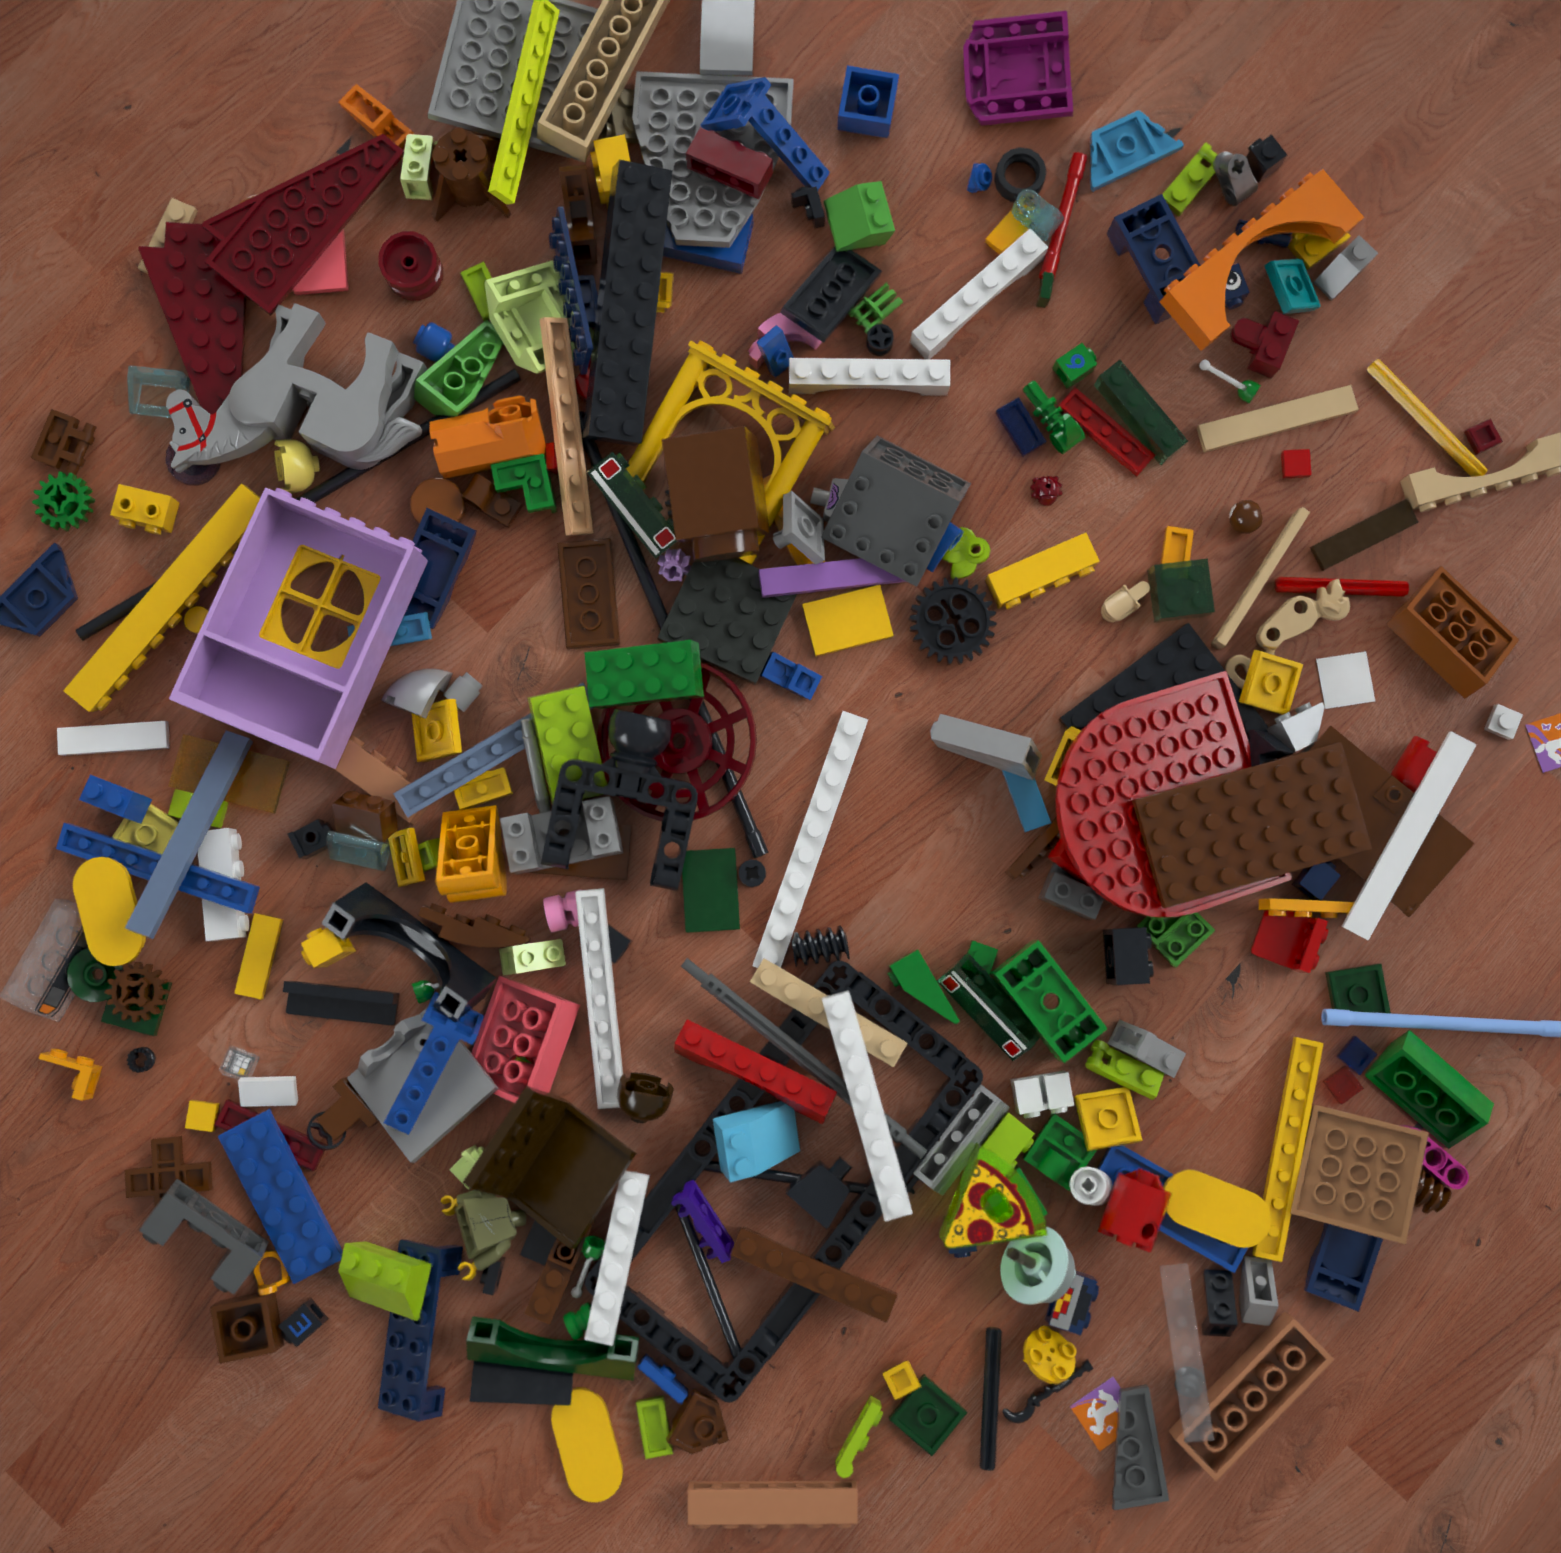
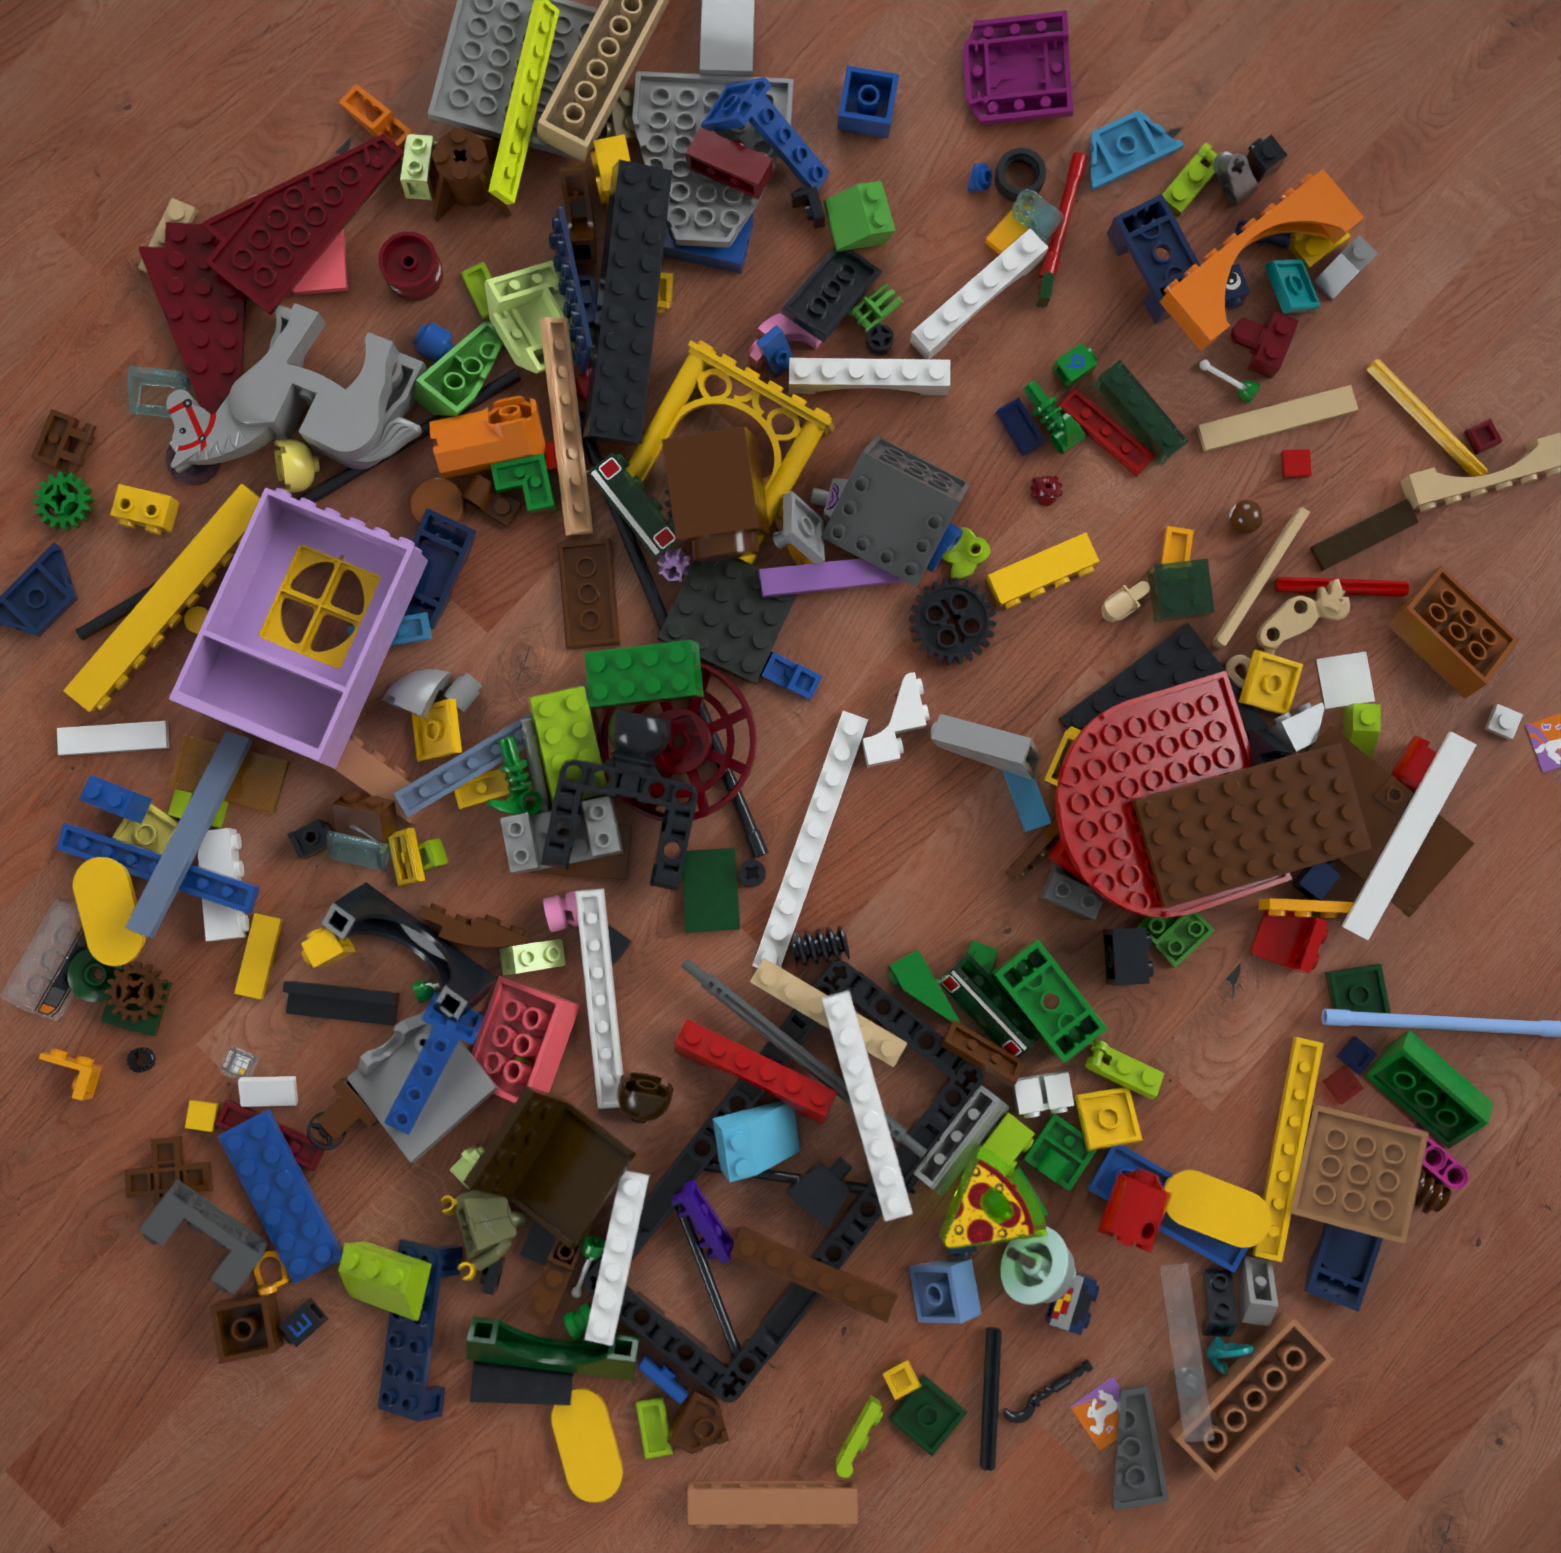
(471, 855): light orange brick -> none
(519, 785): none -> green piece
(847, 620): yellow tile -> none
(907, 716): none -> white arch
(945, 1291): none -> medium blue slope
(982, 1053): none -> reddish brown plate
(1060, 1361): yellow plate -> none
(1091, 1186): white wheel -> none
(1146, 1048): light grey bracket -> none
(1219, 1349): none -> teal piece
(1362, 725): none -> lime slope

